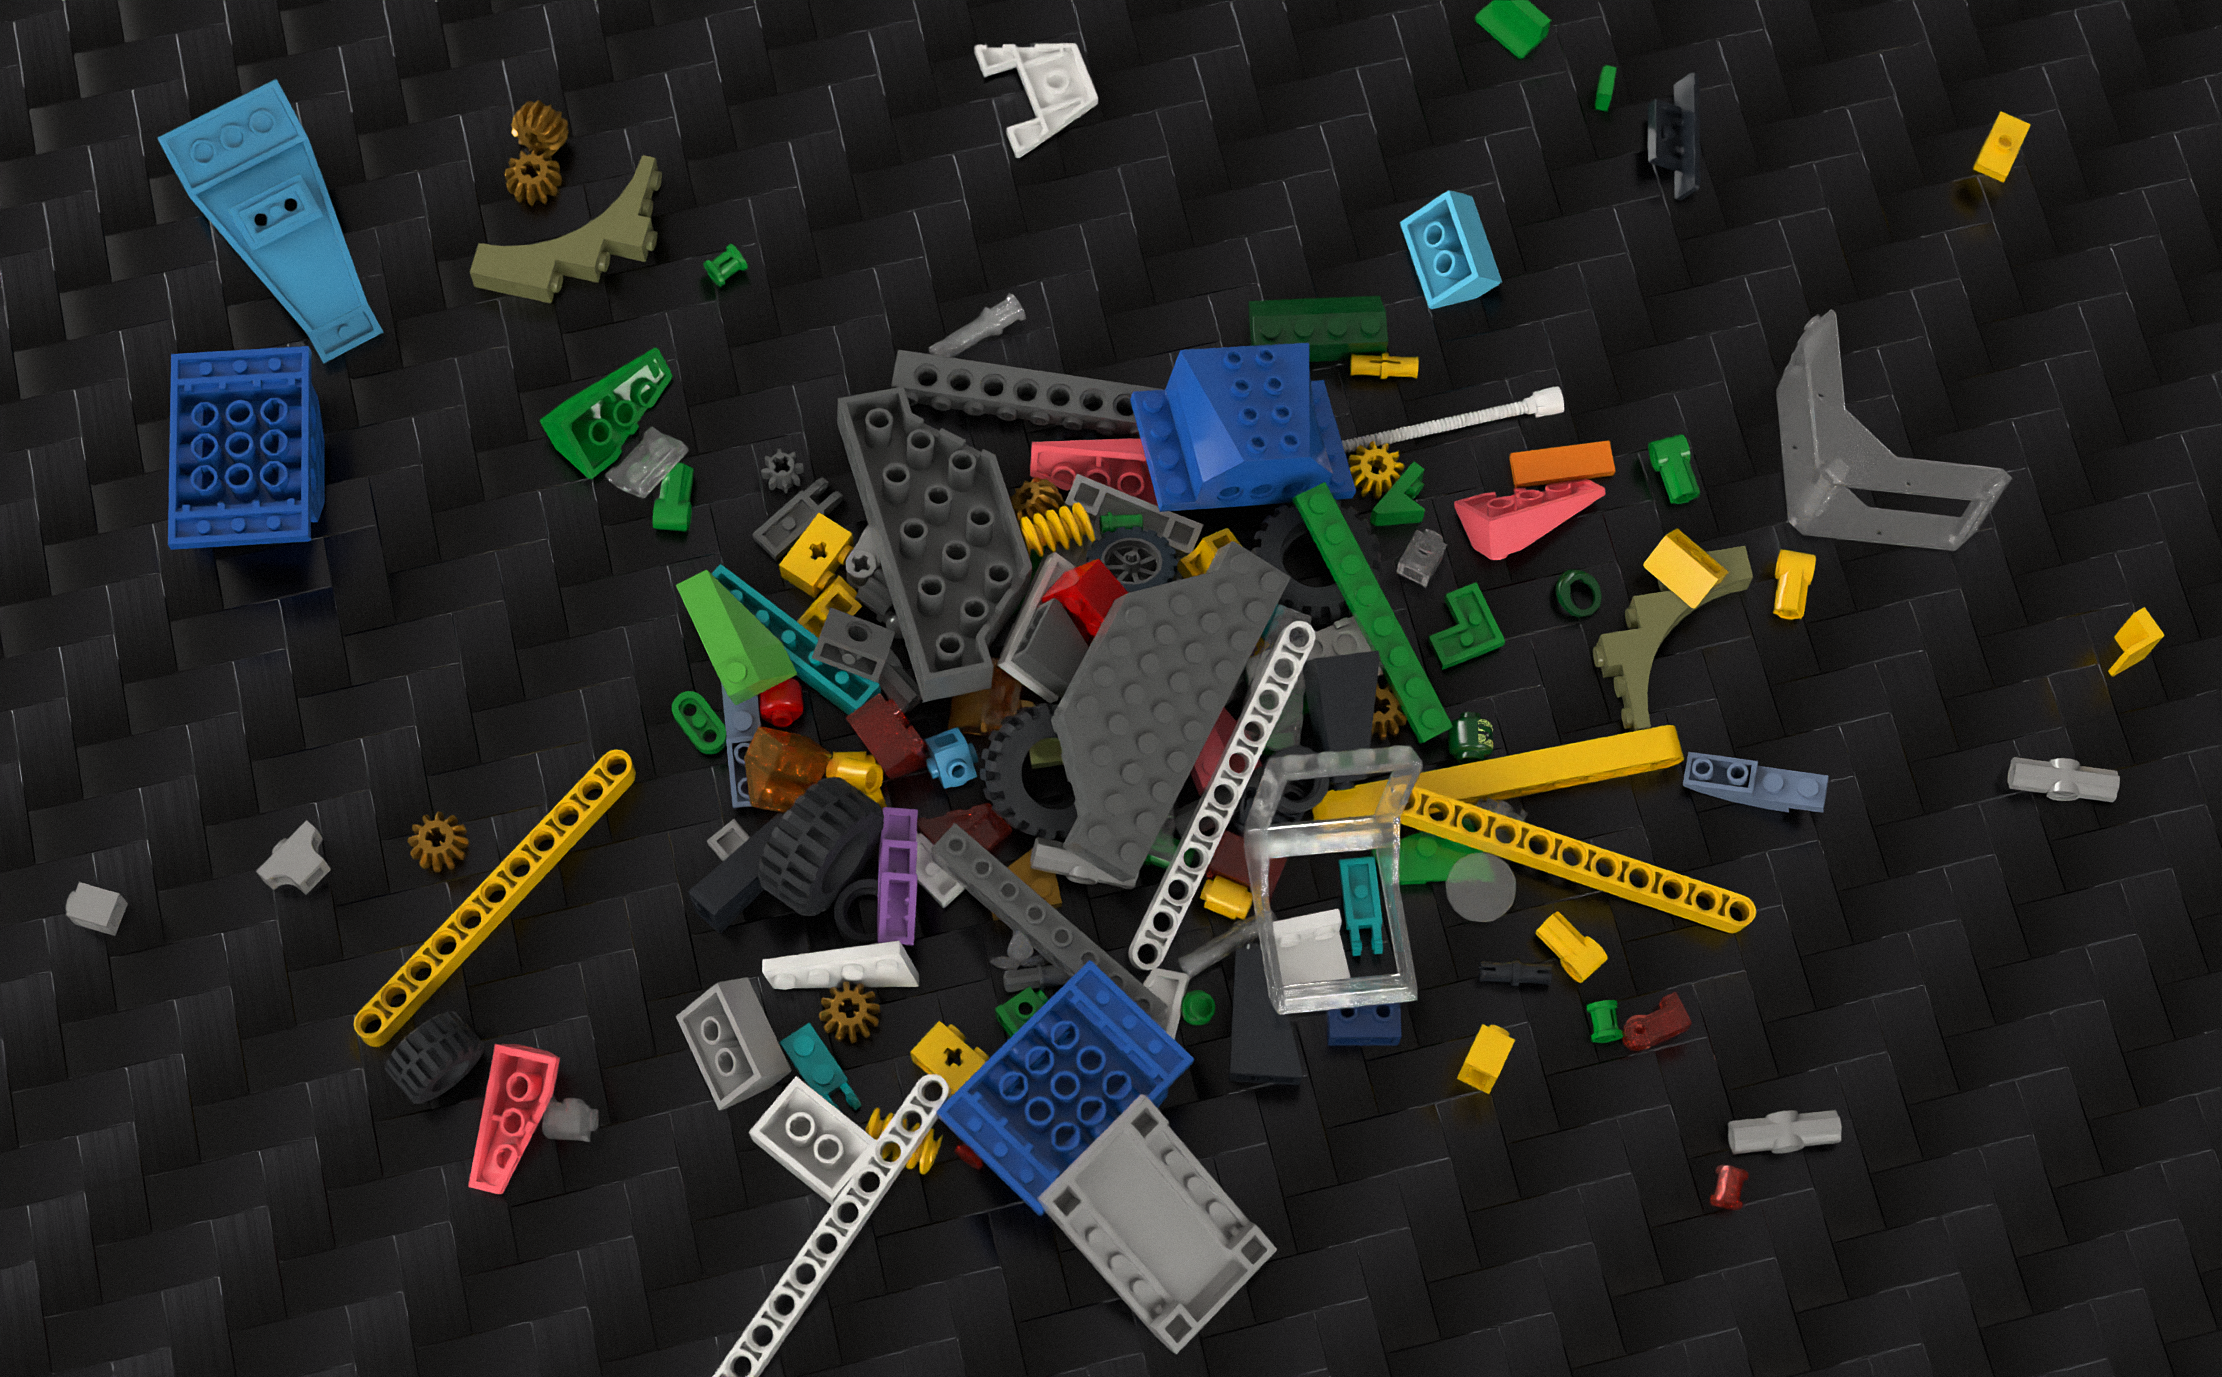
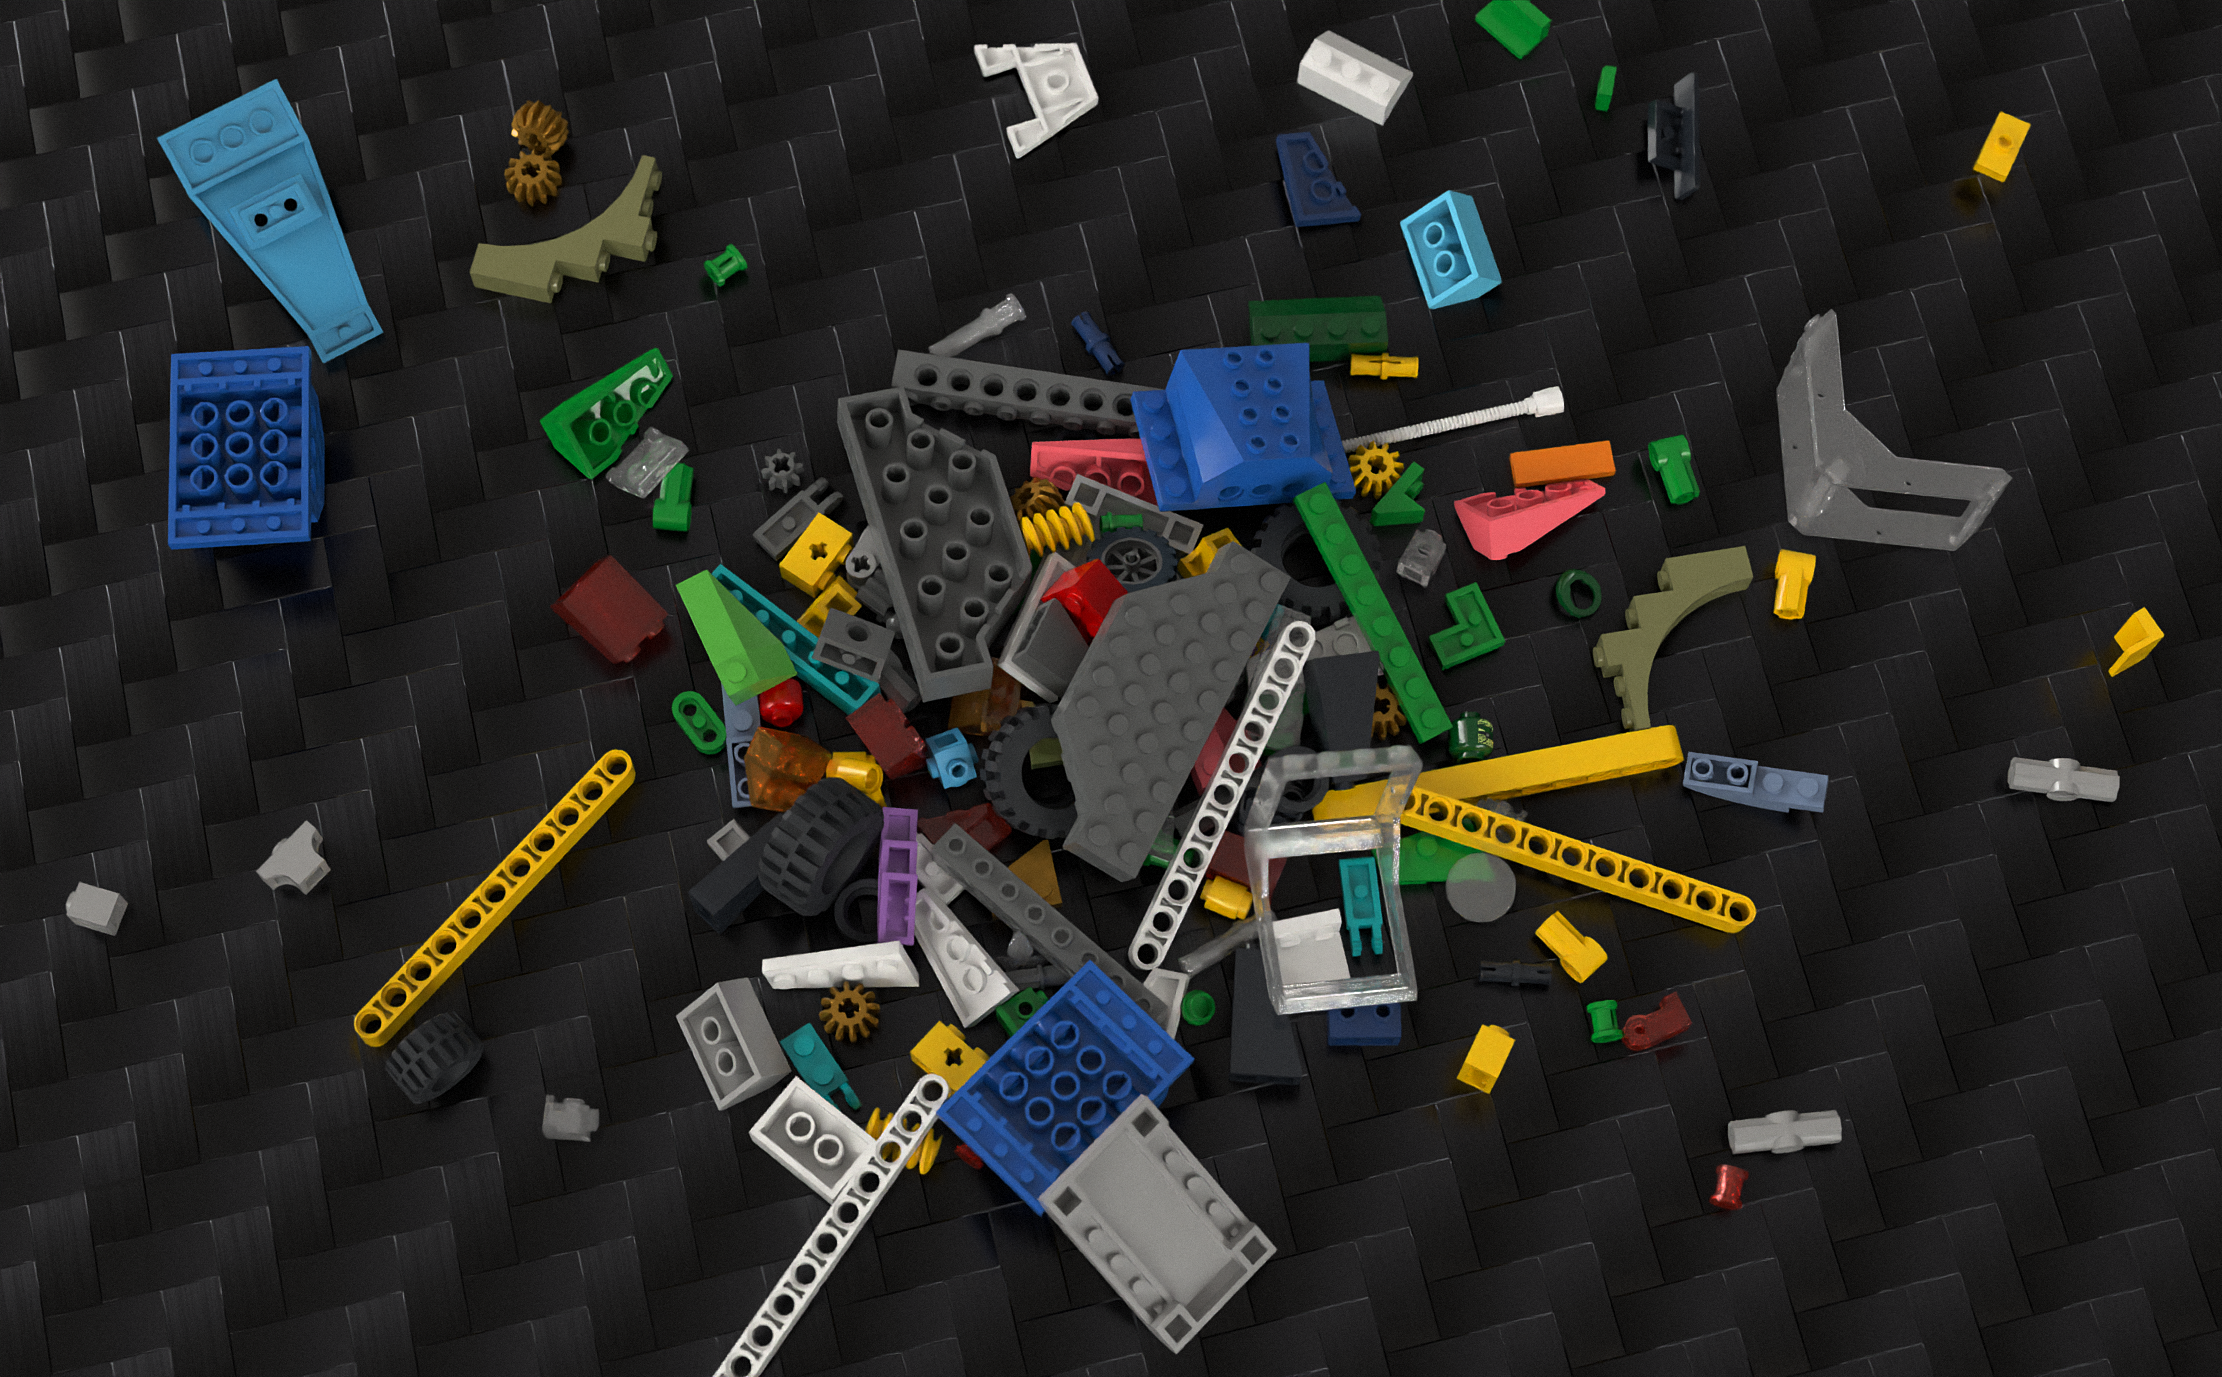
(448, 850): pearl gold gear -> none
(514, 1102): coral wedge -> none
(611, 610): none -> clear red slope
(961, 964): none -> white wing
(1052, 857): light grey piece -> none
(1098, 343): none -> dark blue pin
(1311, 186): none -> dark blue wing
(1353, 76): none -> white slope
(1685, 568): yellow panel -> none

